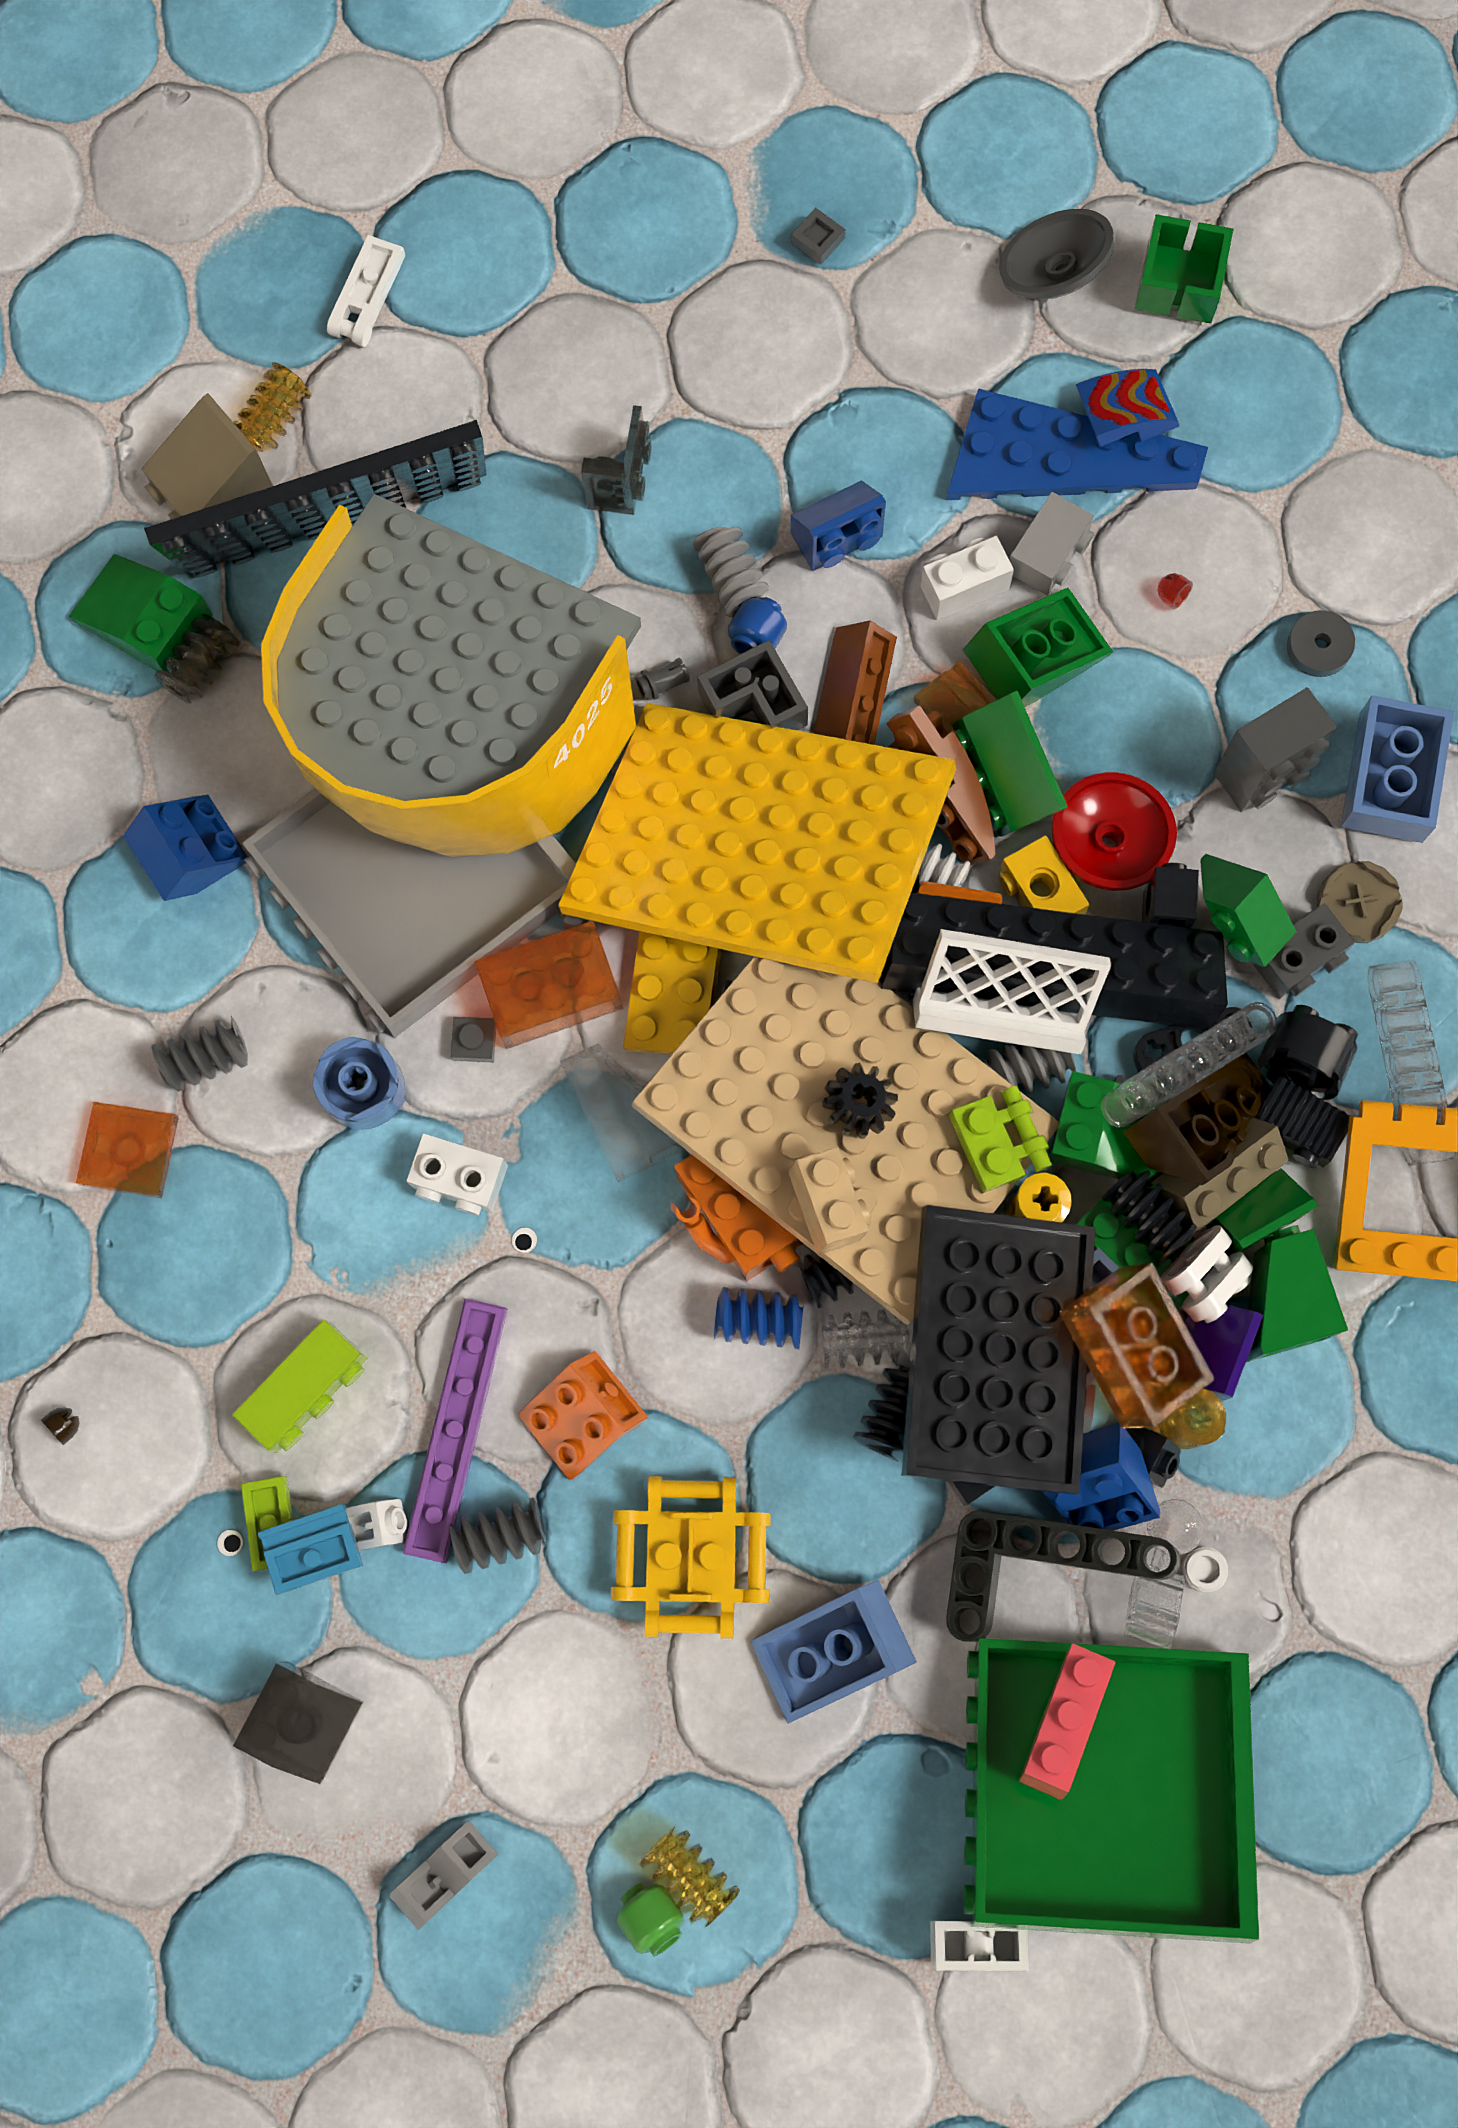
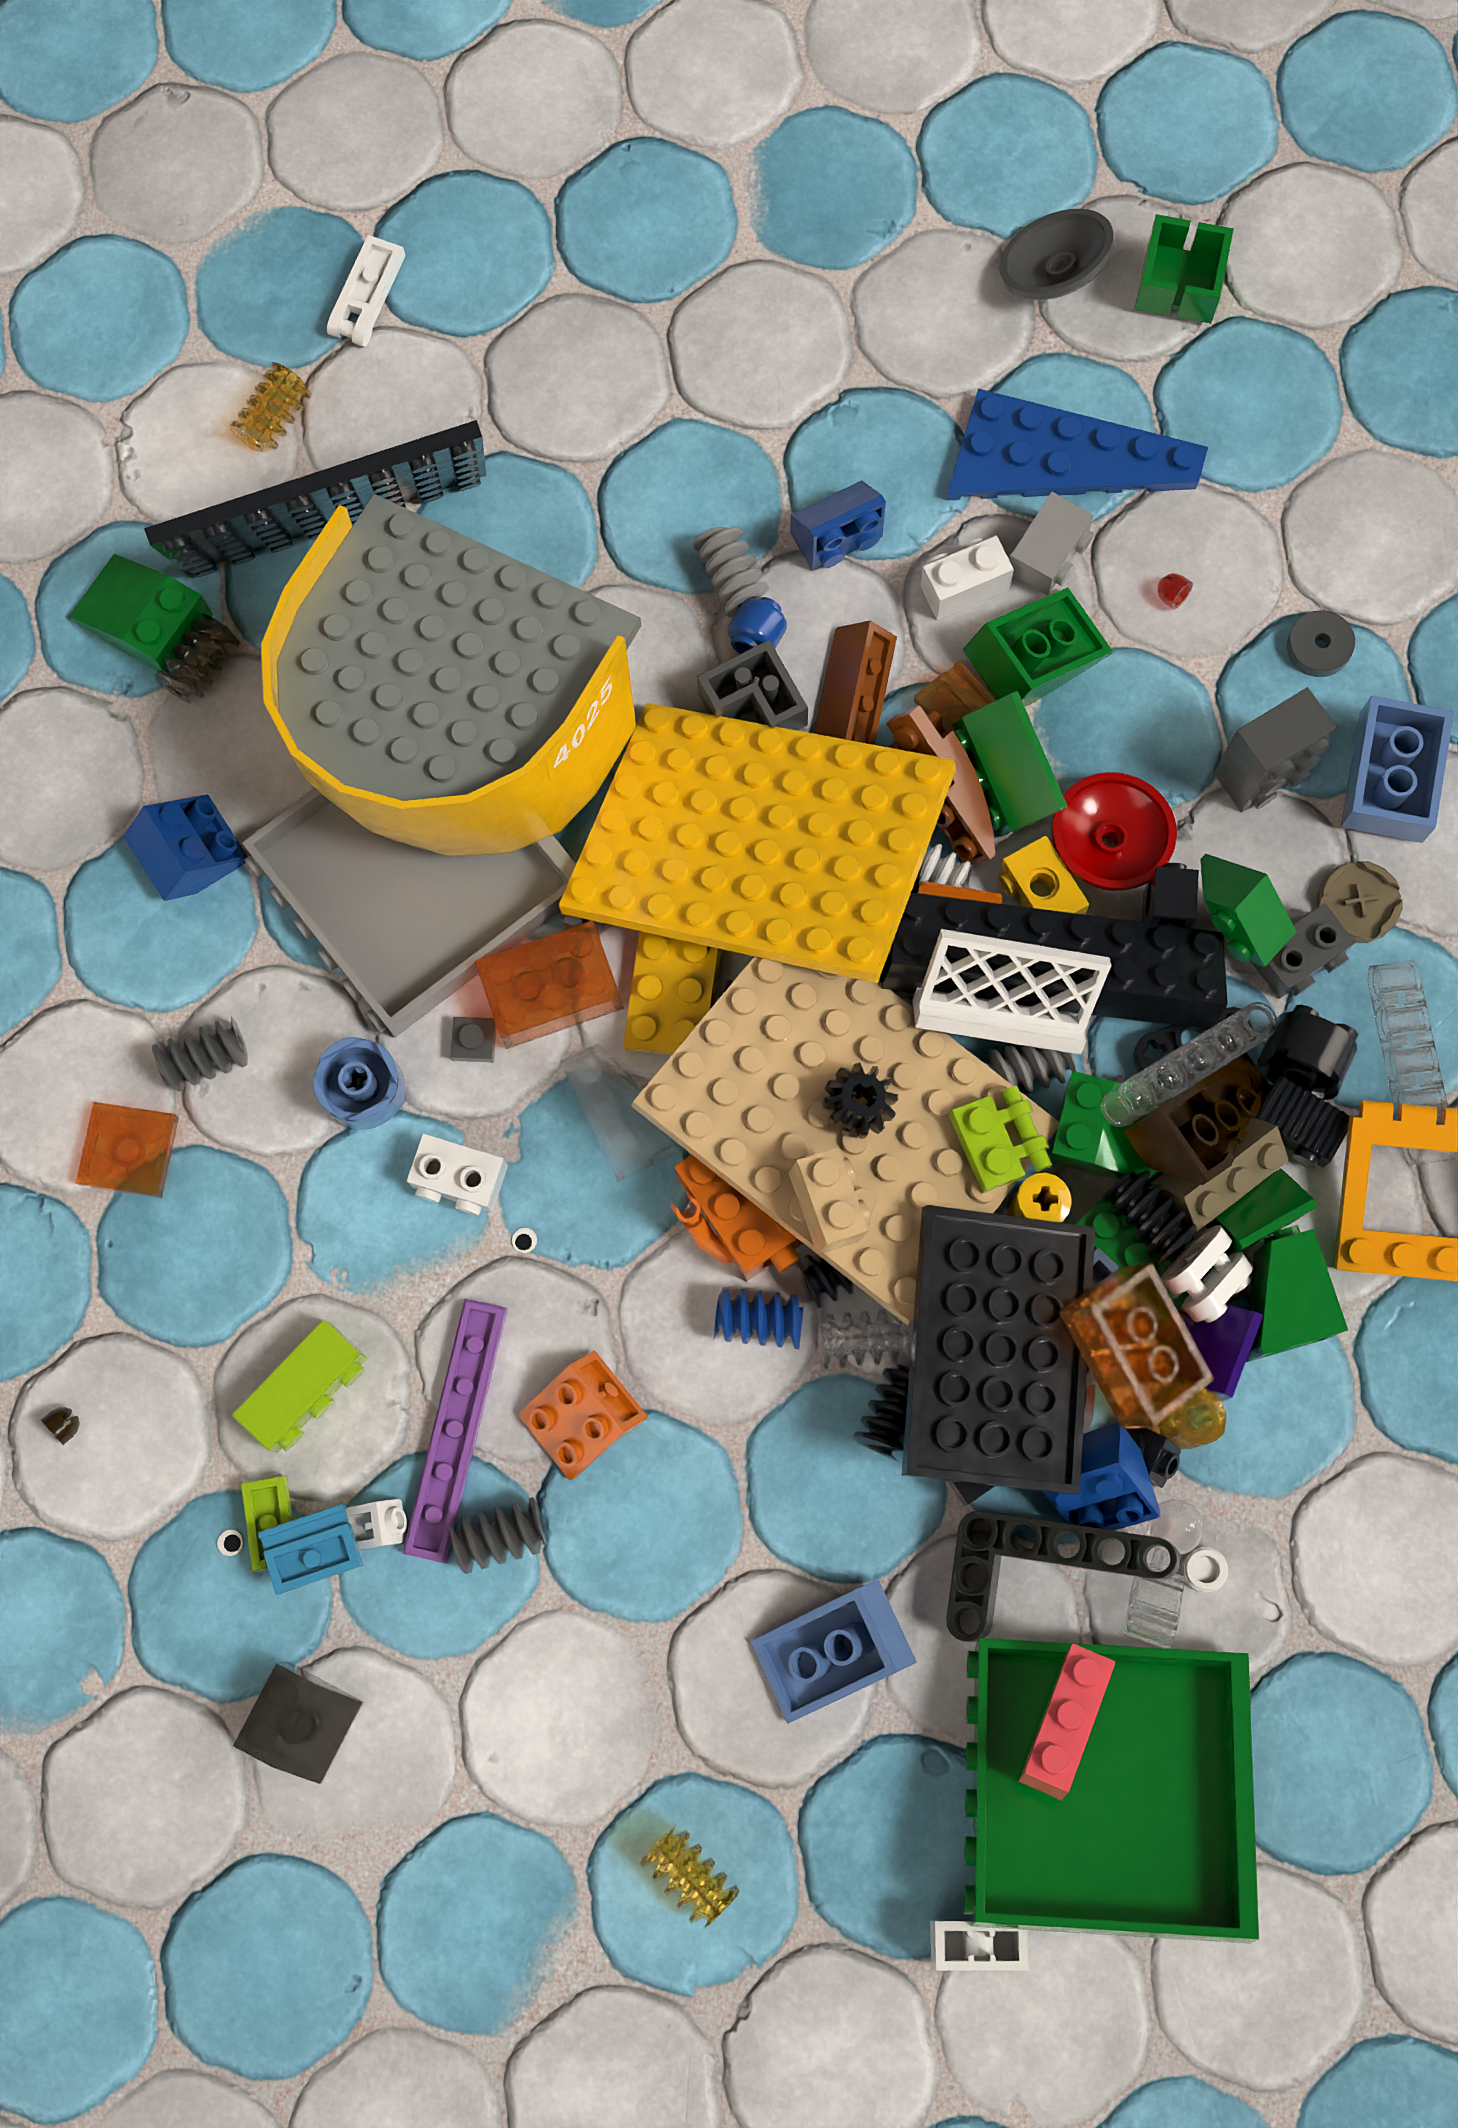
(204, 463): dark tan slope -> none
(443, 1875): light grey slope -> none
(614, 484): clear smoke bracket -> none
(650, 1919): bright green head -> none
(662, 679): dark grey pin -> none
(691, 1557): yellow brick -> none
(818, 236): dark grey plate -> none
(1127, 404): slope -> none

